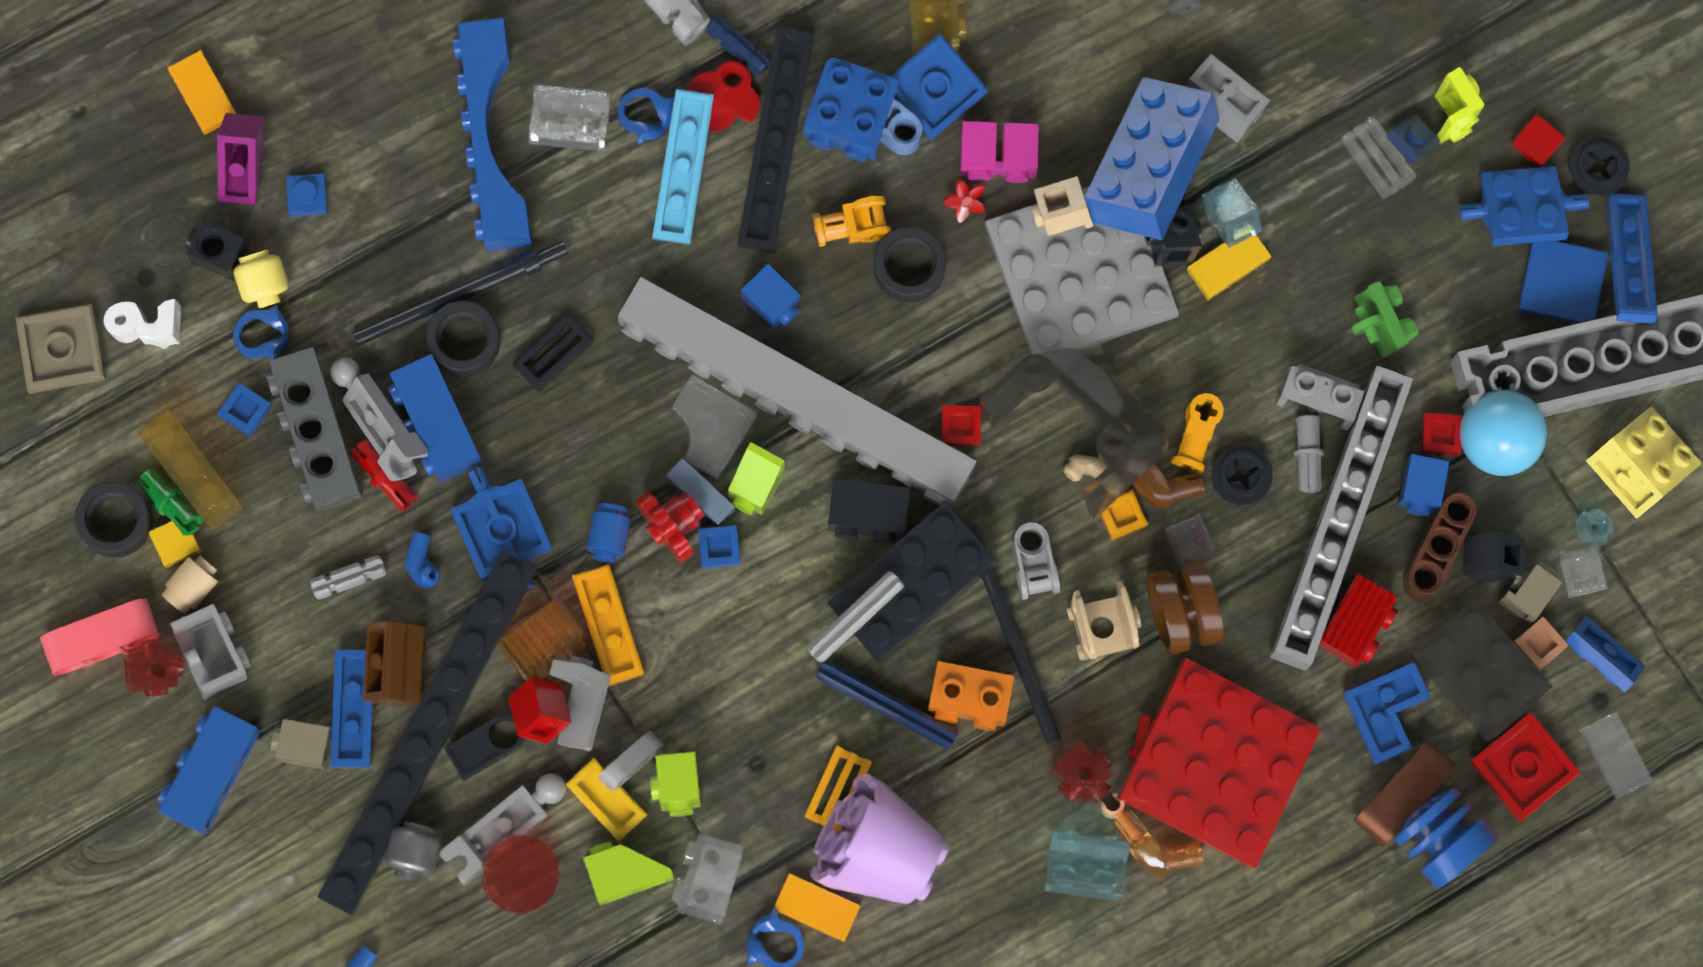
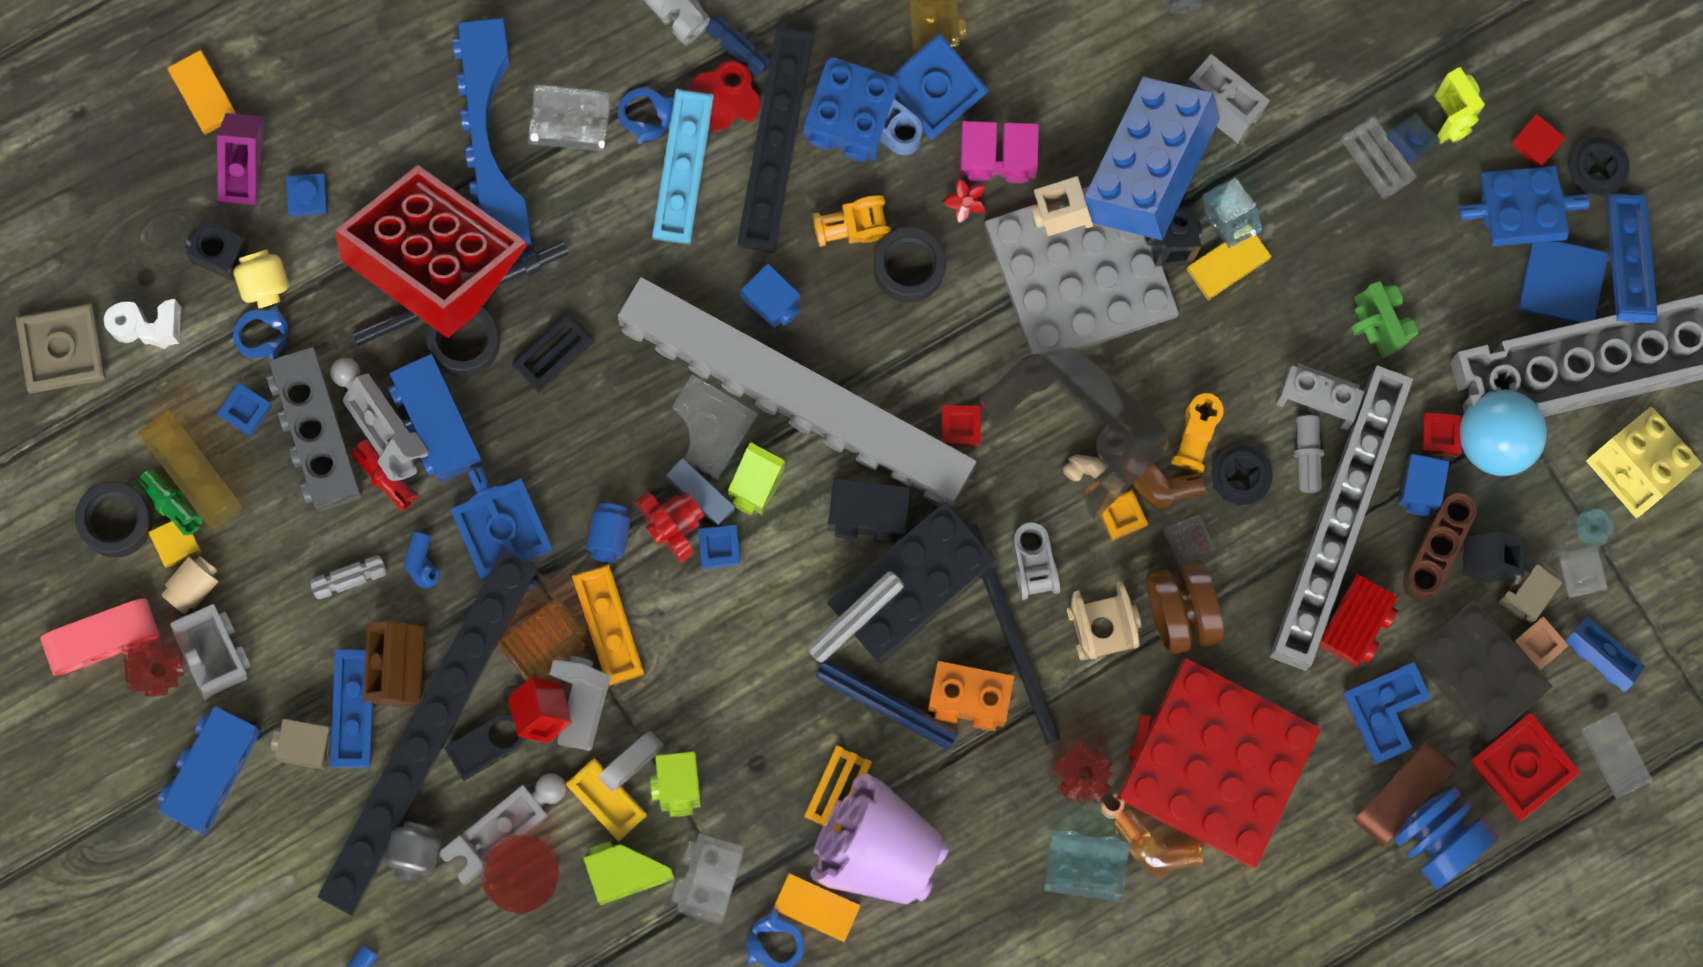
(429, 249): none -> red slope

